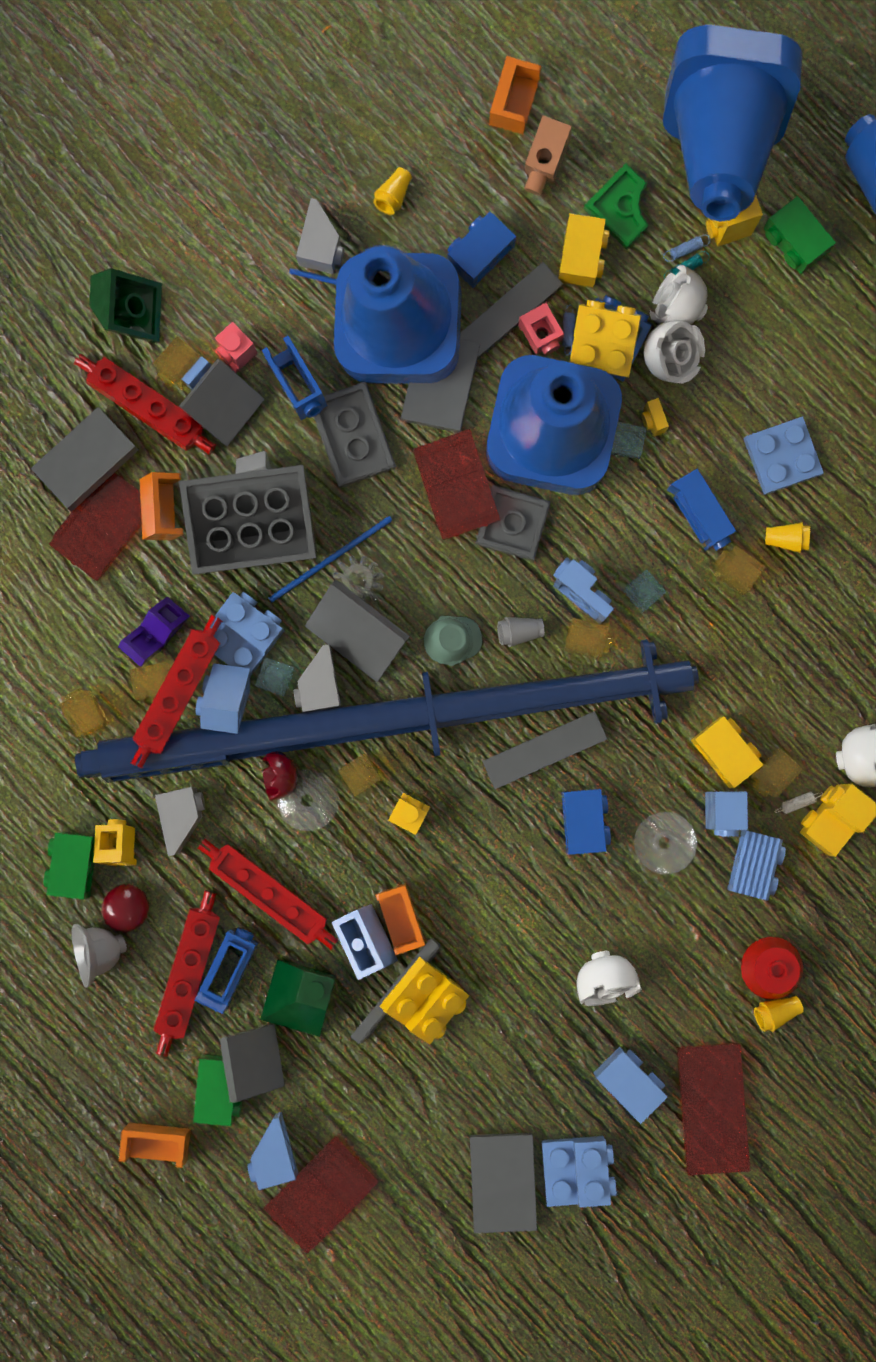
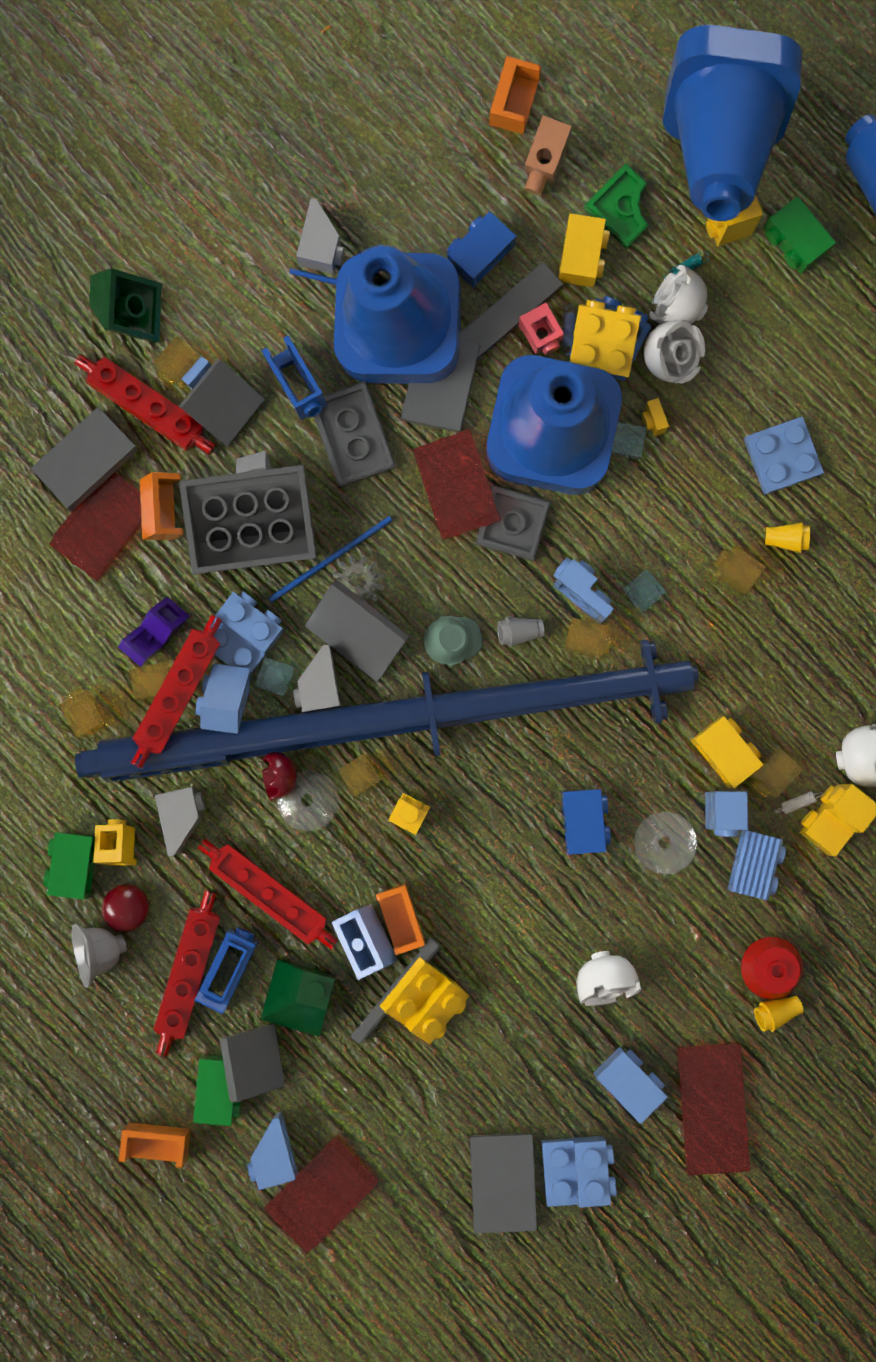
(234, 347): coral brick -> none
(392, 192): yellow cone -> none
(544, 750): dark grey tile -> none
(686, 247): light blue piece -> none
(702, 510): blue window -> none

